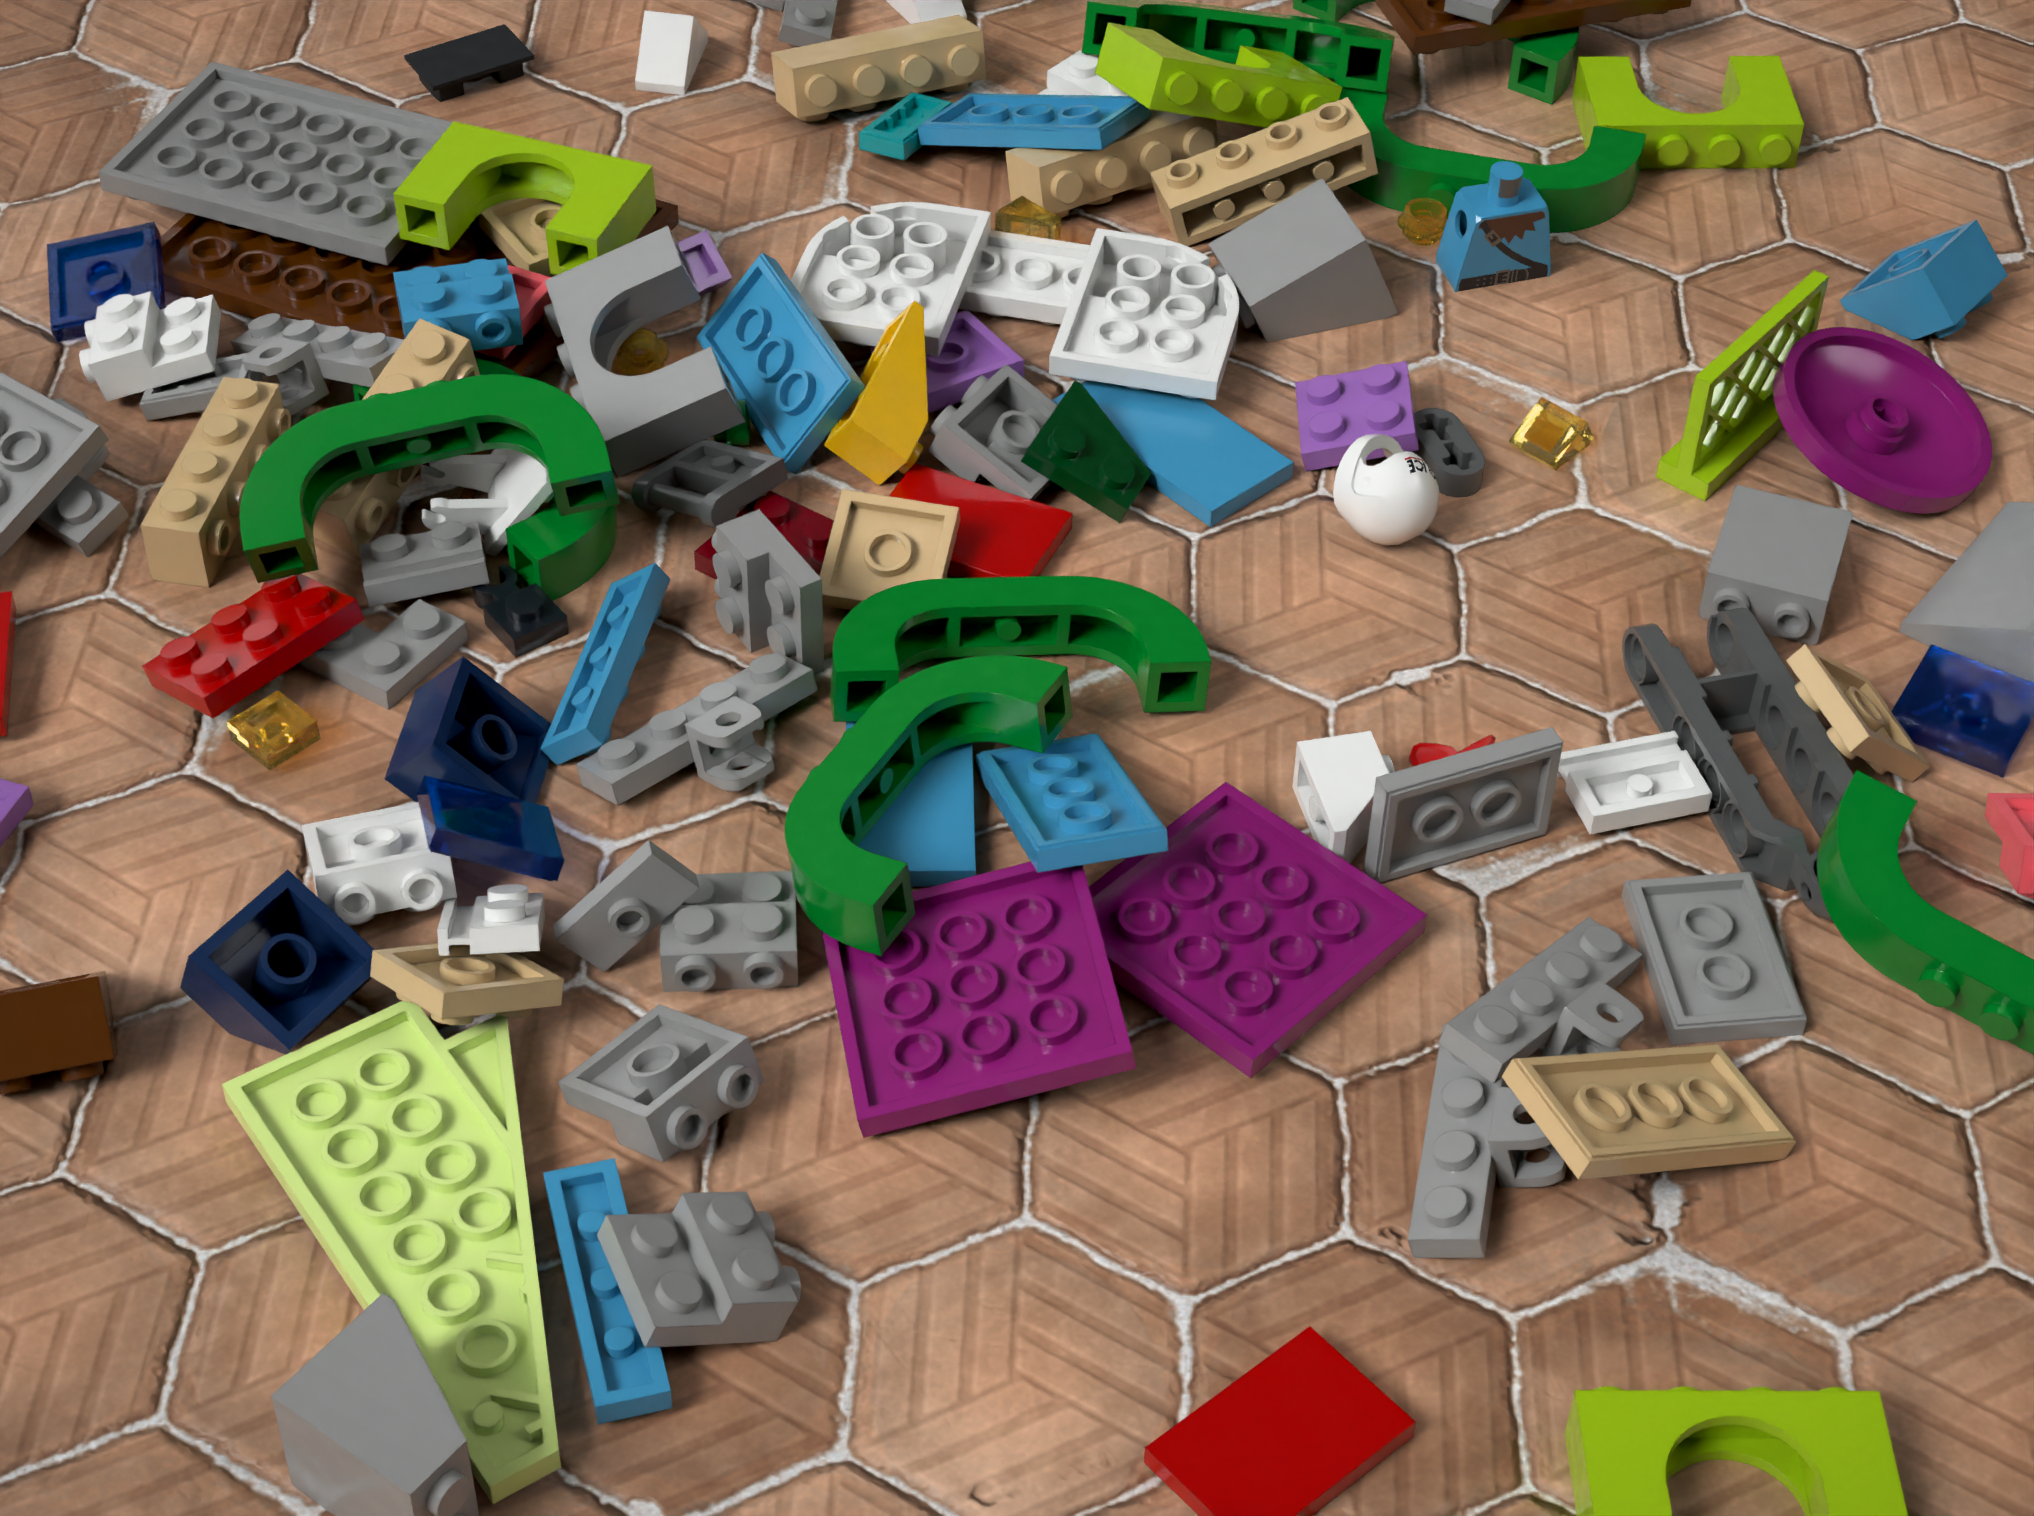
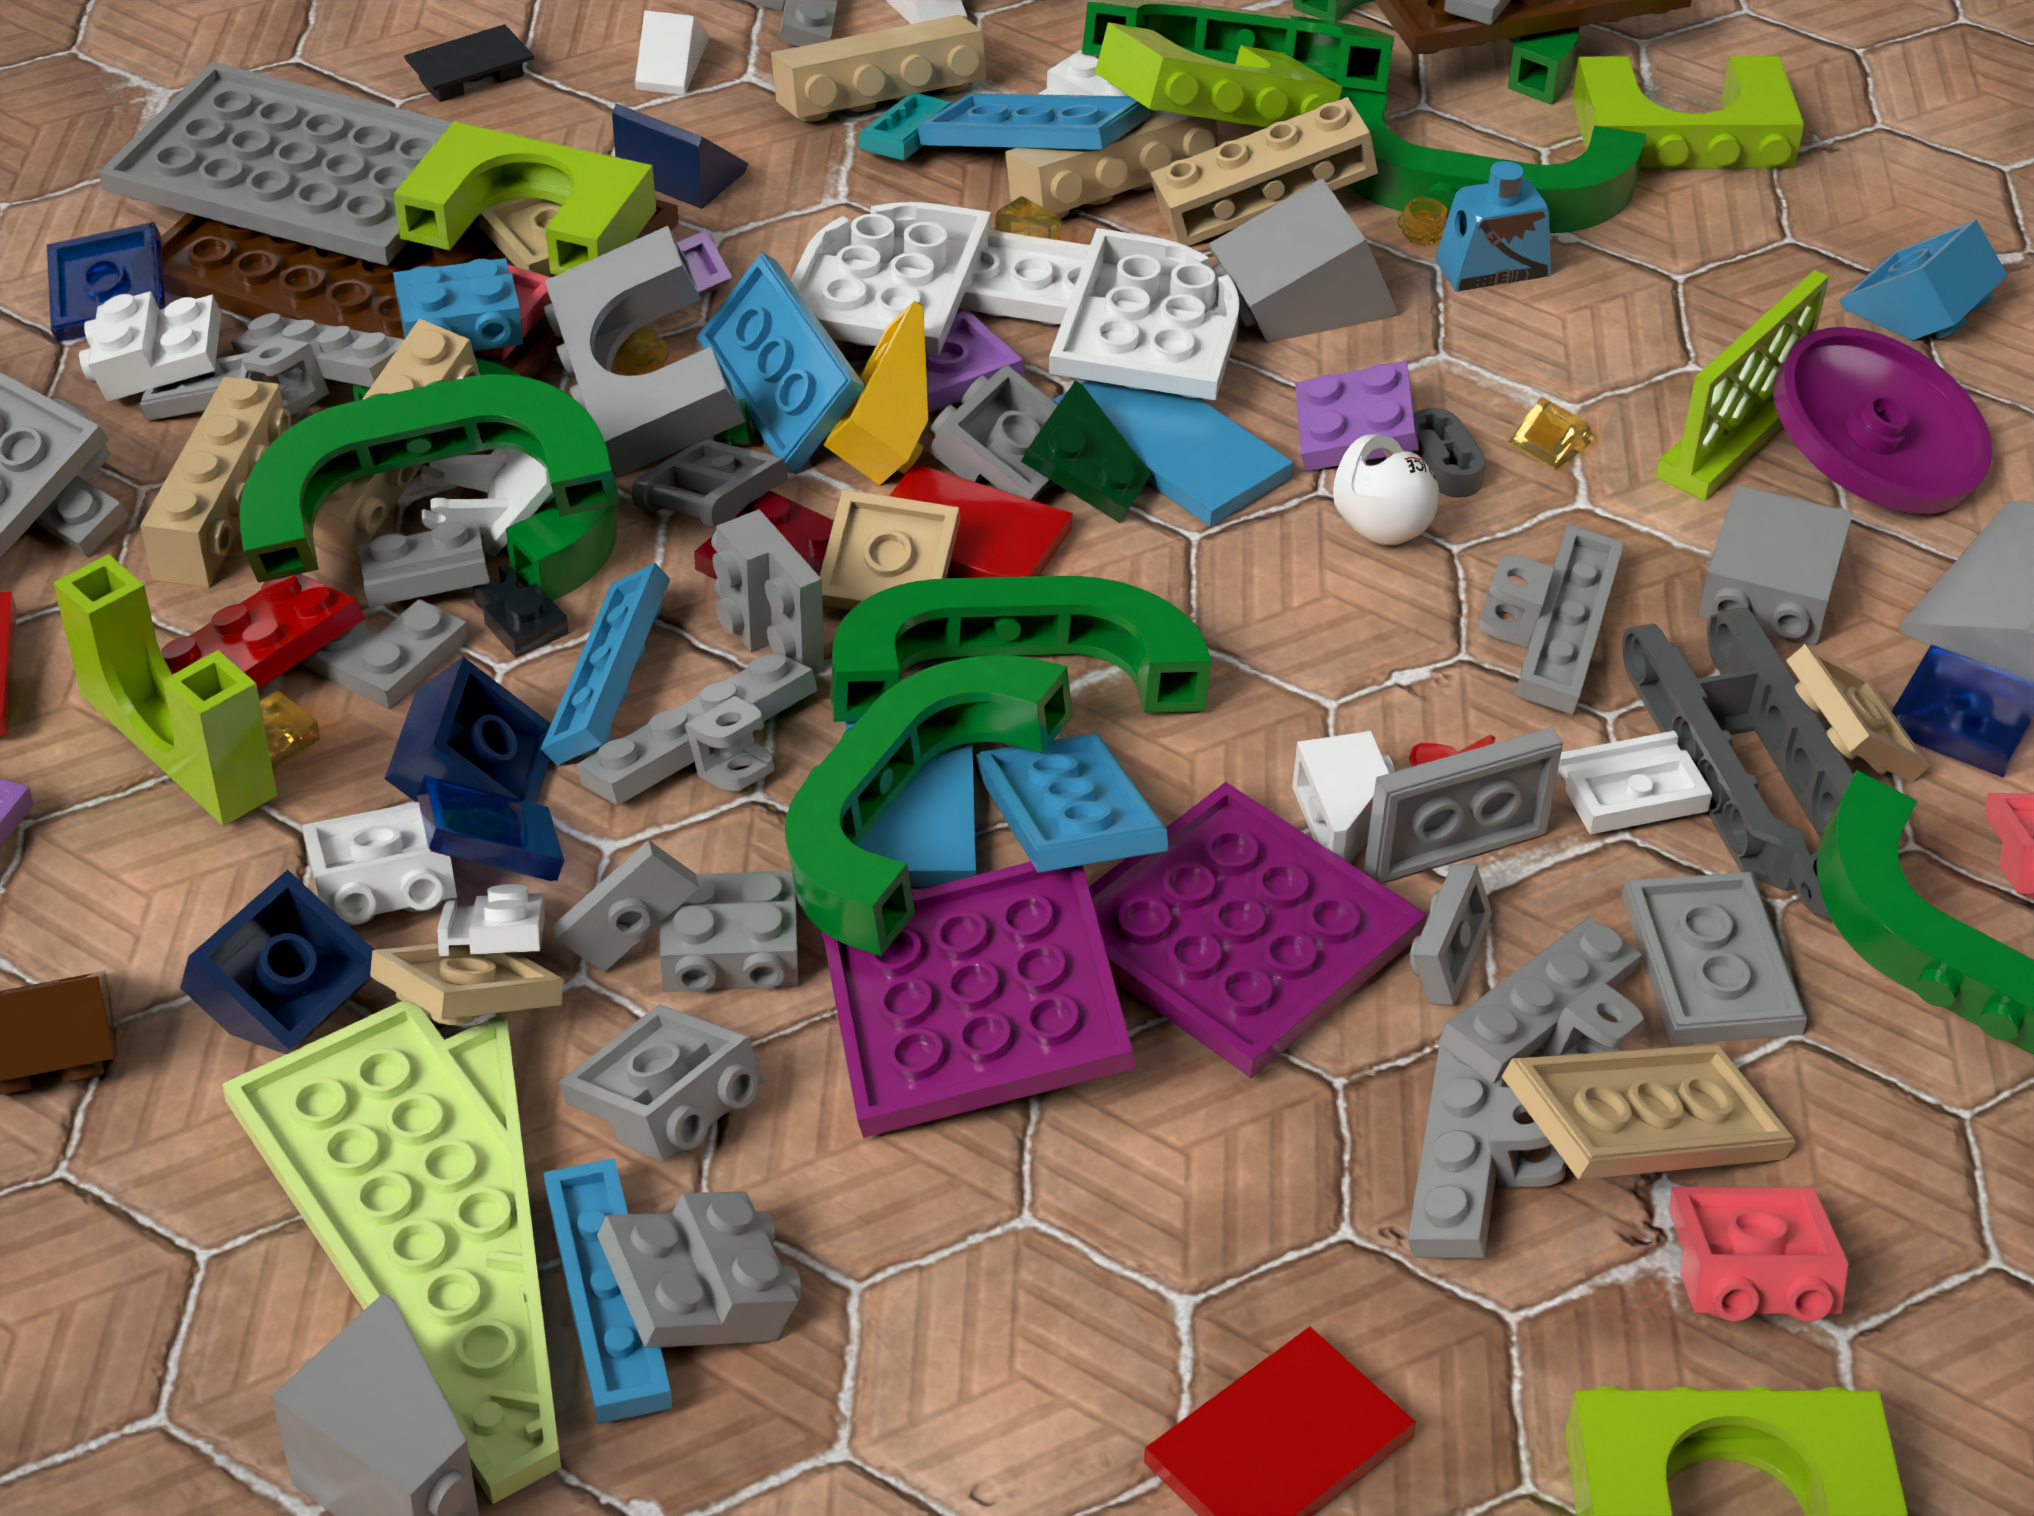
(192, 724): none -> lime arch
(682, 161): none -> dark blue slope
(1451, 934): none -> light grey plate
(1556, 612): none -> light grey plate
(1758, 1252): none -> coral plate

